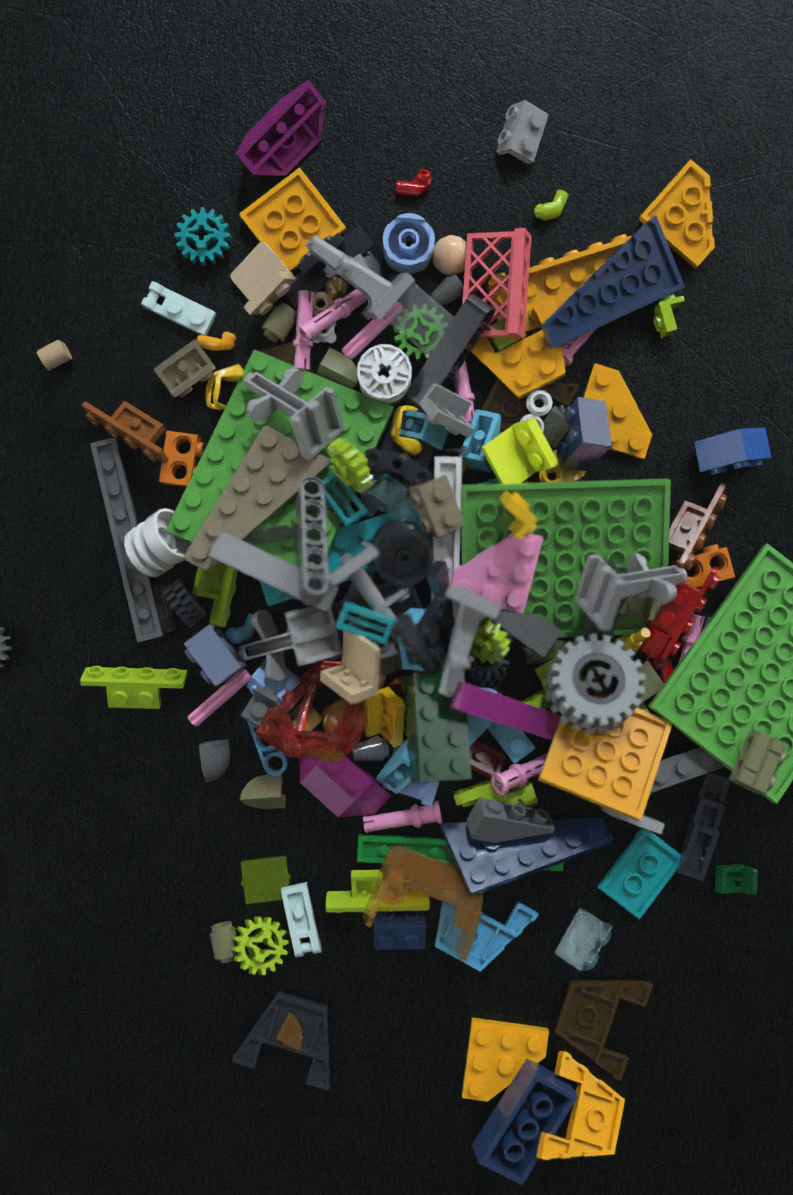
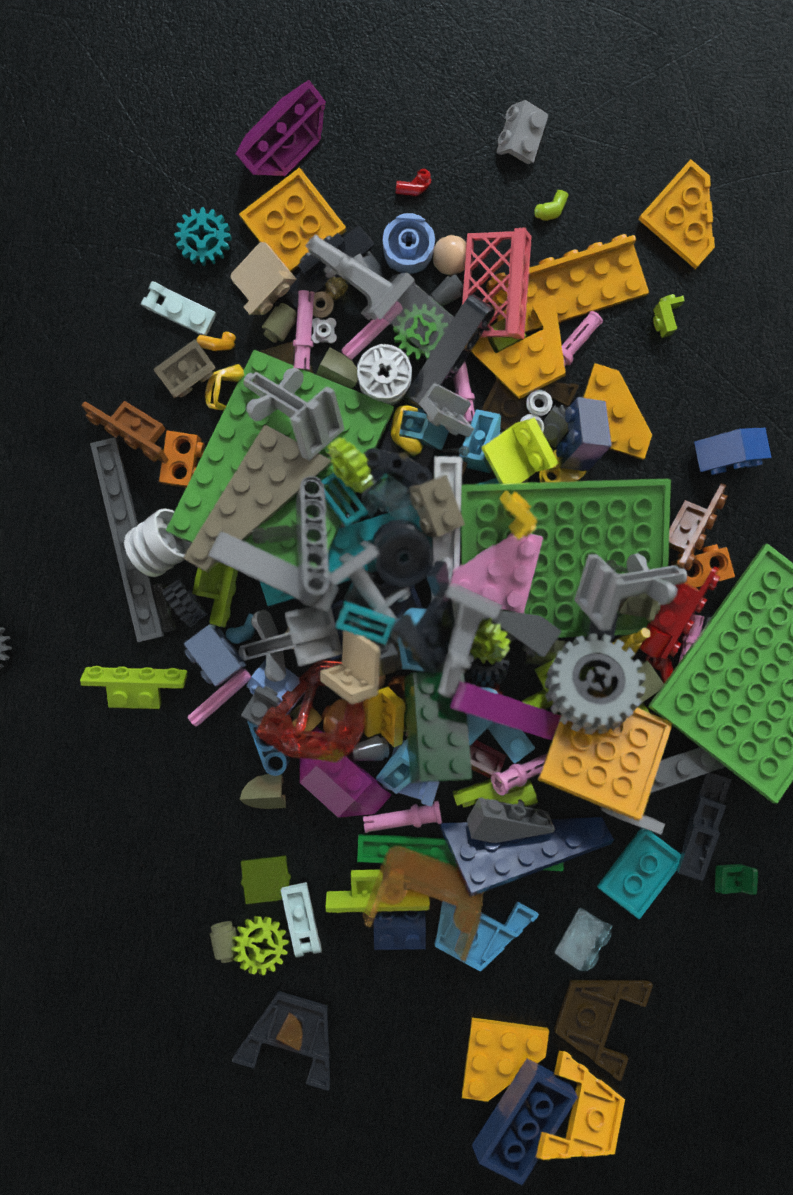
(54, 354): tan brick -> none
(214, 758): dark grey brick -> none
(340, 309): bright pink pin -> none
(627, 281): dark blue wing -> none
(758, 762): olive brick -> none

